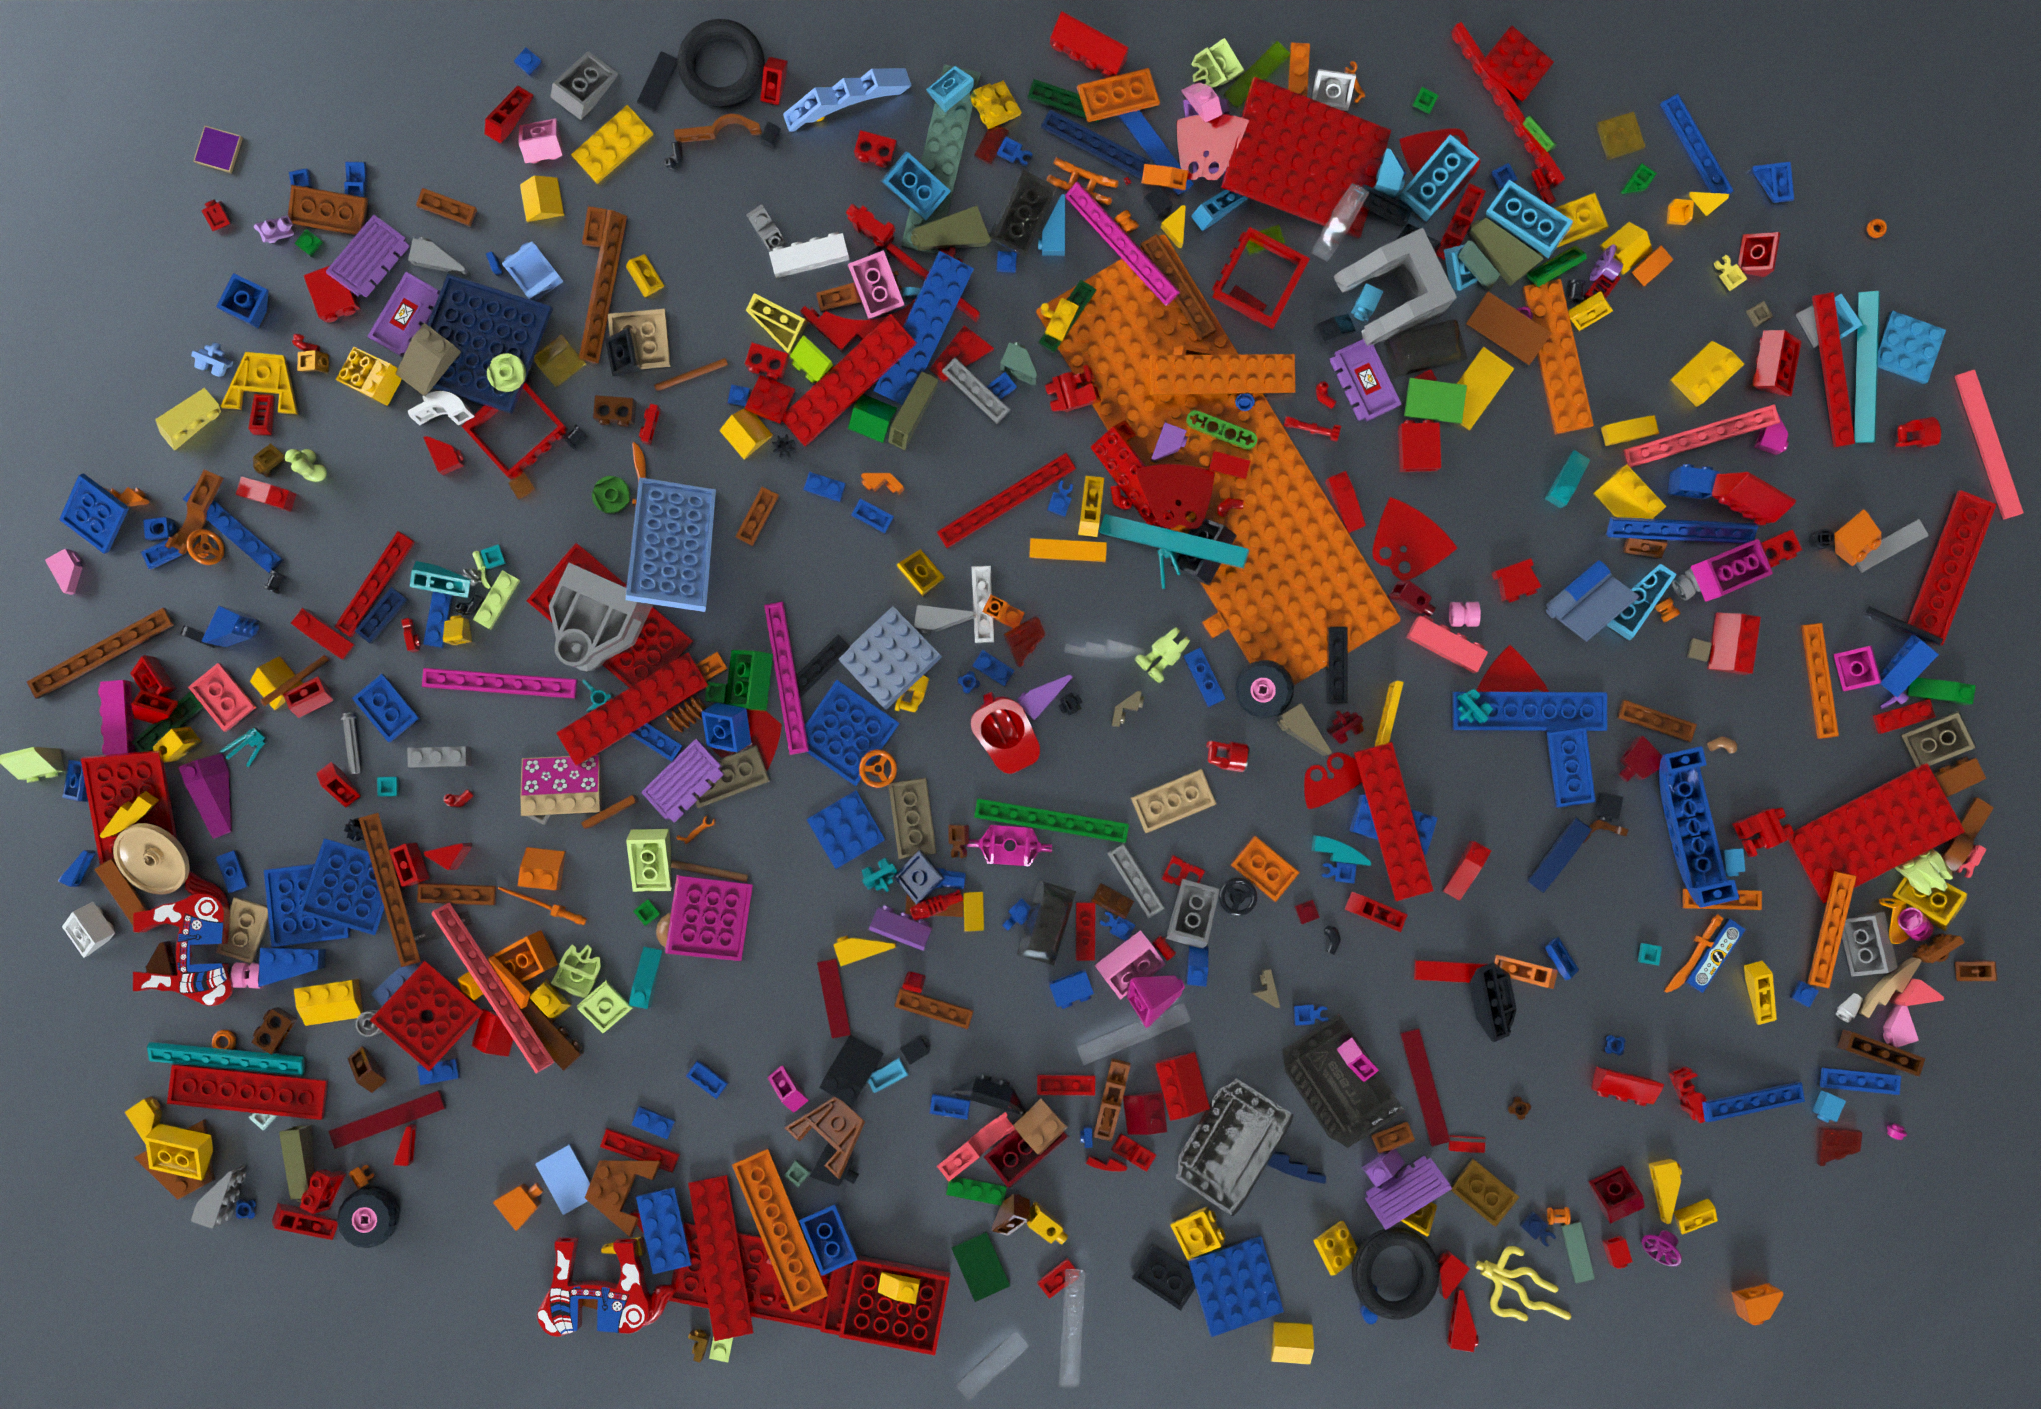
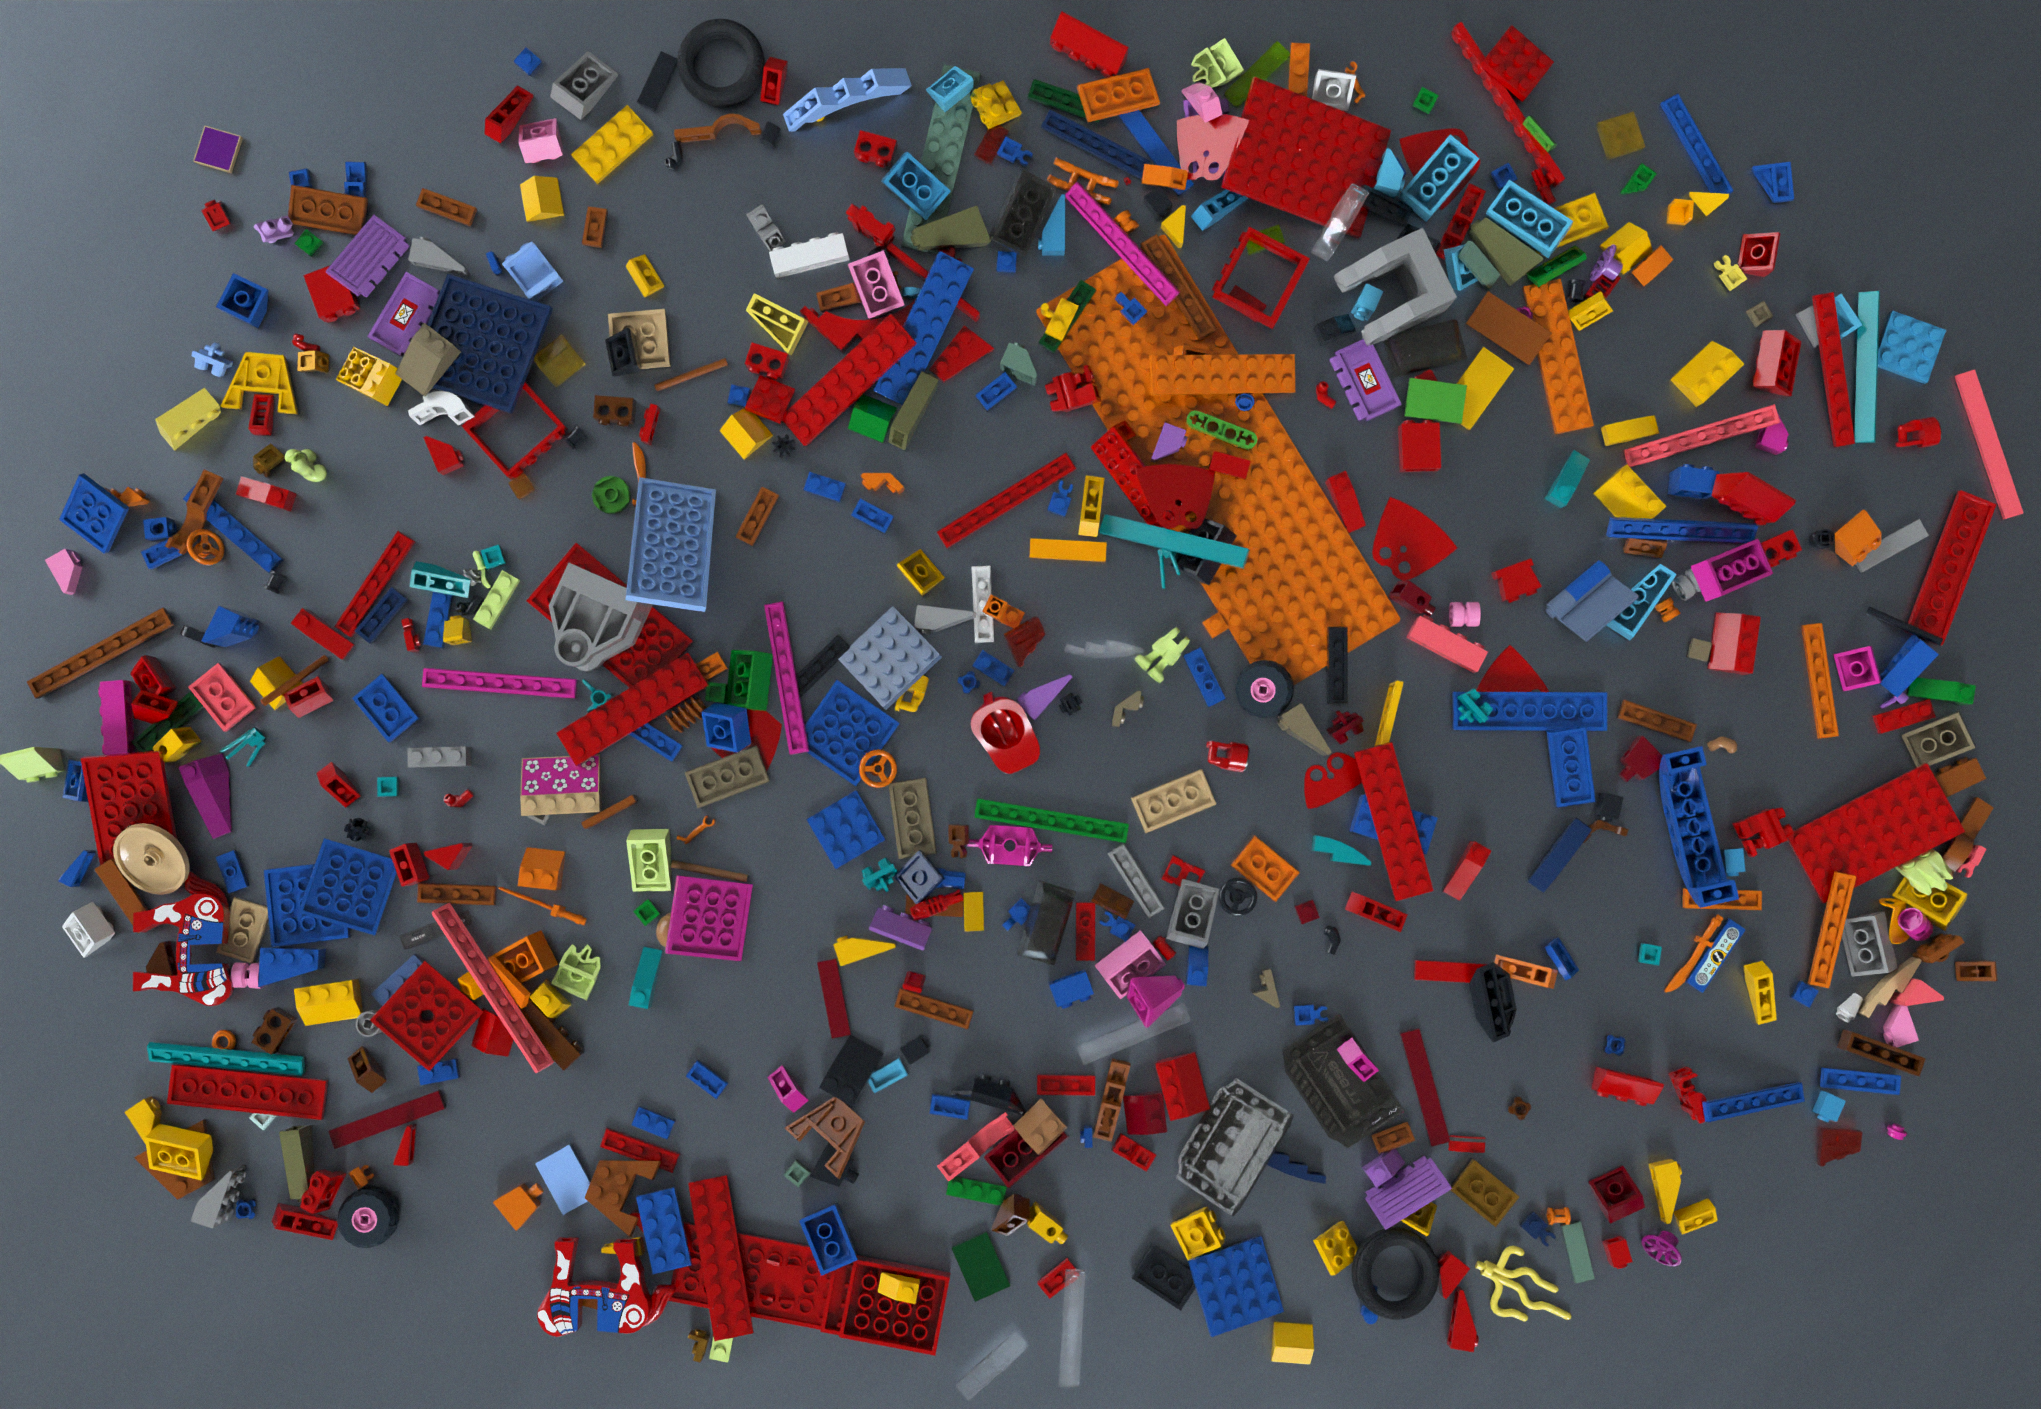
(129, 814): yellow slope -> none
(351, 743): light grey axle -> none
(389, 889): dark orange plate -> none
(506, 372): yellowish green tile -> none
(603, 286): dark orange plate -> none
(604, 1006): yellowish green tile -> none
(682, 779): medium lavender hinge -> none
(780, 1230): orange plate -> none
(810, 360): lime slope -> none
(976, 390): light grey tile -> none
(1110, 1165): red slope -> none
(1119, 500): red arm -> none
(1132, 310): none -> blue plate
(1228, 504): red arm -> none
(1313, 428): red piece -> none
(1343, 872): blue plate -> none
(1757, 1302): orange slope -> none
(1880, 224): orange plate -> none

